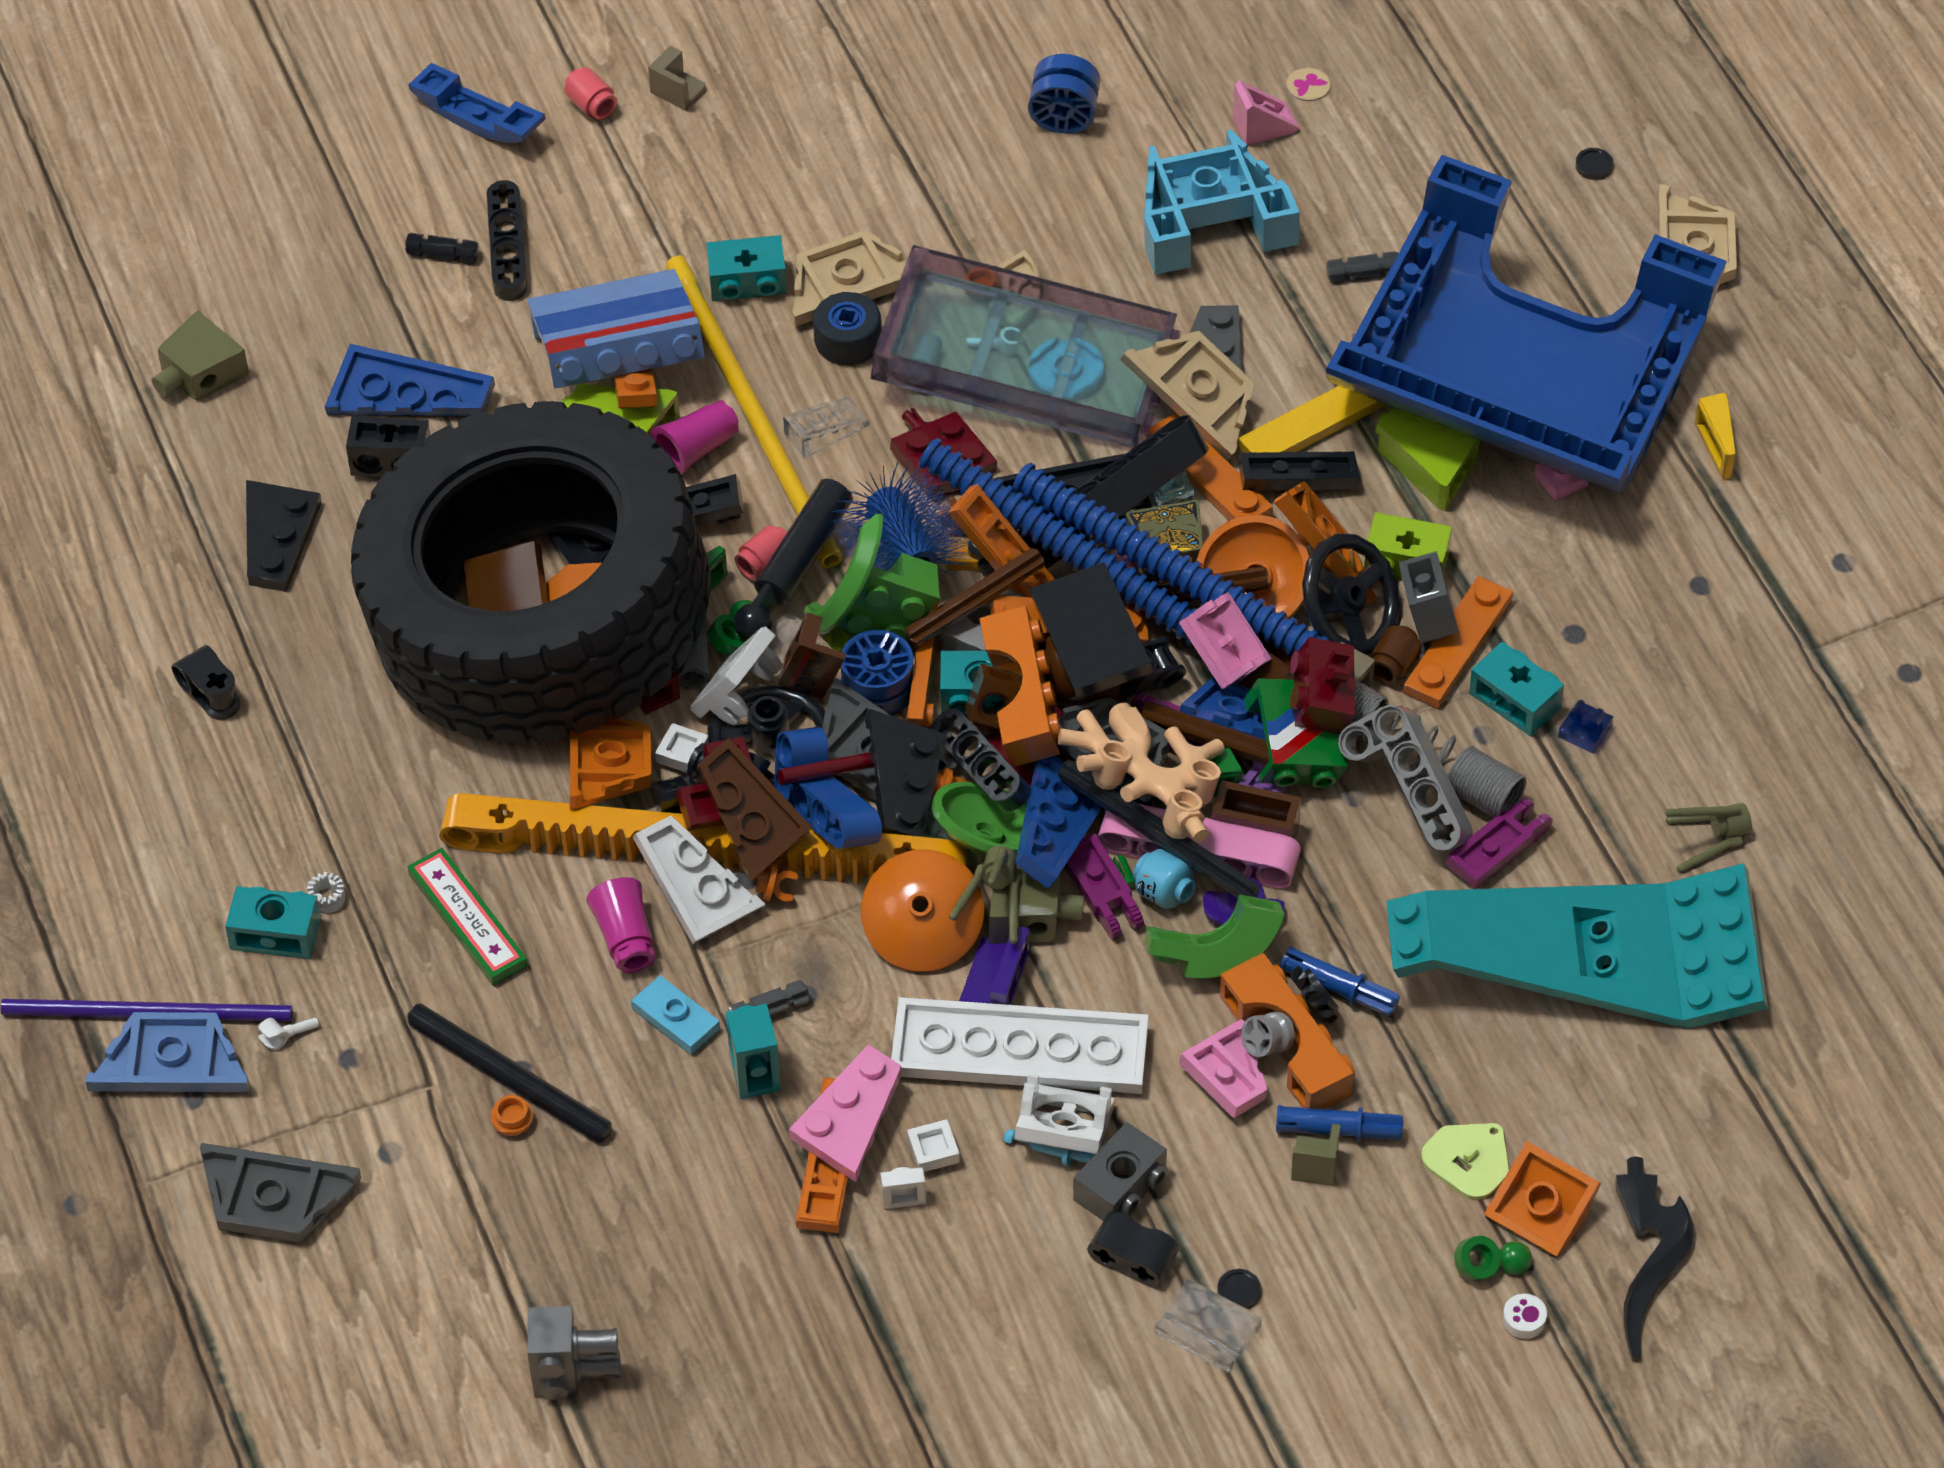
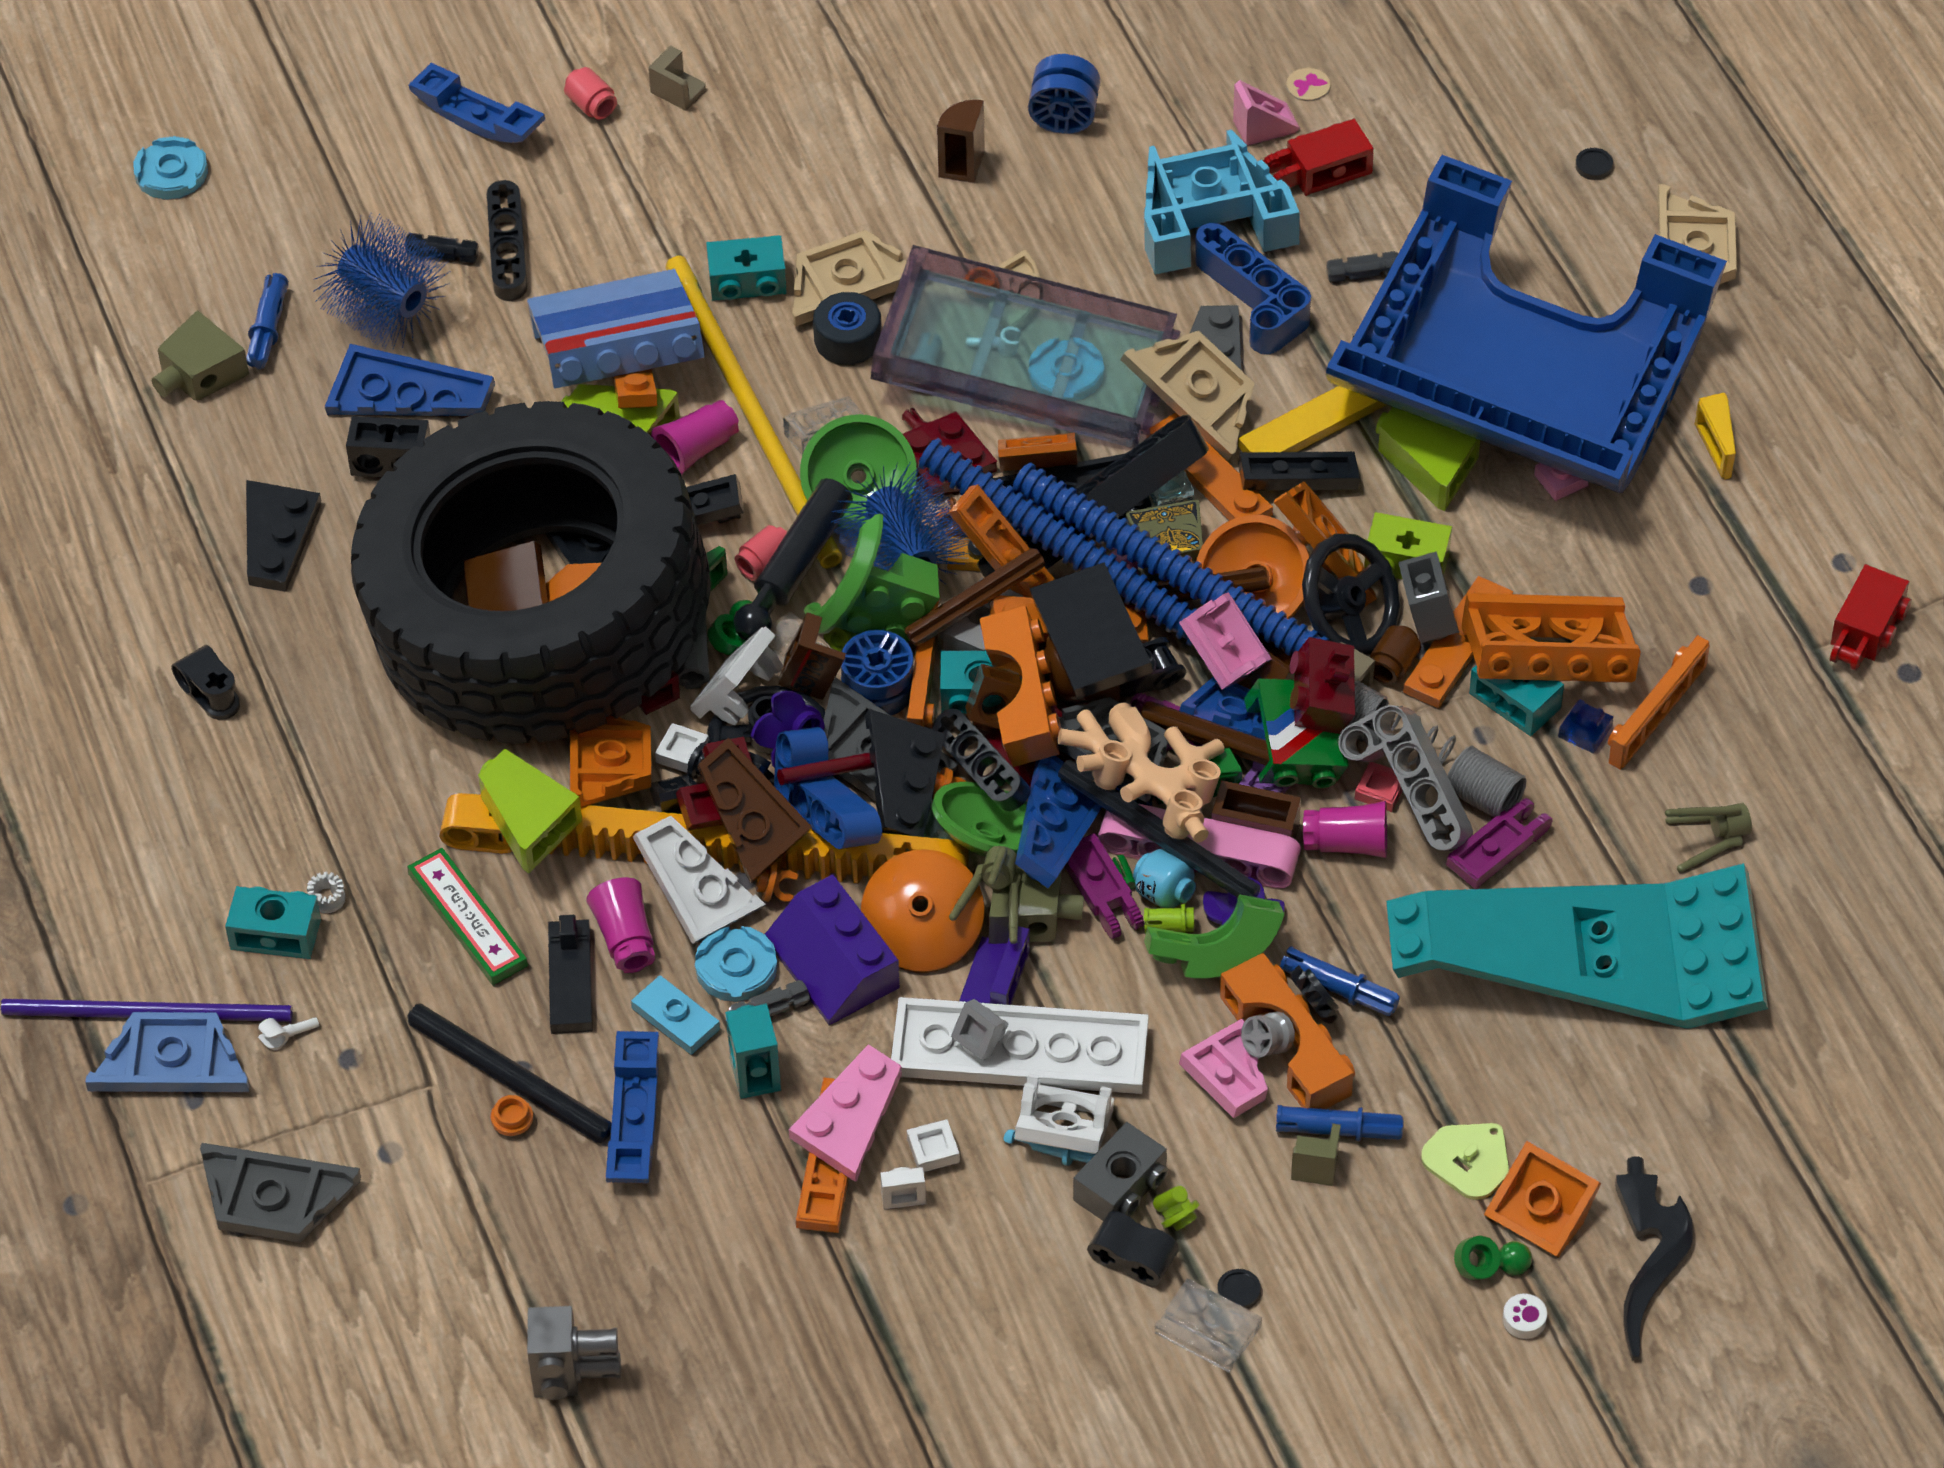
(170, 168): none -> medium azure tile
(264, 332): none -> blue axle
(382, 281): none -> blue piece
(527, 807): none -> lime slope
(570, 975): none -> black hinge
(633, 1107): none -> blue slope
(736, 963): none -> medium azure tile
(787, 714): none -> dark purple plate
(833, 950): none -> dark purple slope
(857, 445): none -> bright green dish
(961, 141): none -> reddish brown brick
(979, 1029): none -> light grey tile
(1039, 450): none -> orange slope
(1170, 918): none -> lime pin
(1176, 1207): none -> lime plate
(1277, 299): none -> blue beam
(1323, 158): none -> red hinge
(1347, 829): none -> dark pink plant
(1379, 785): none -> coral tile
(1502, 630): none -> orange fence
(1685, 669): none -> orange plate
(1869, 616): none -> red brick

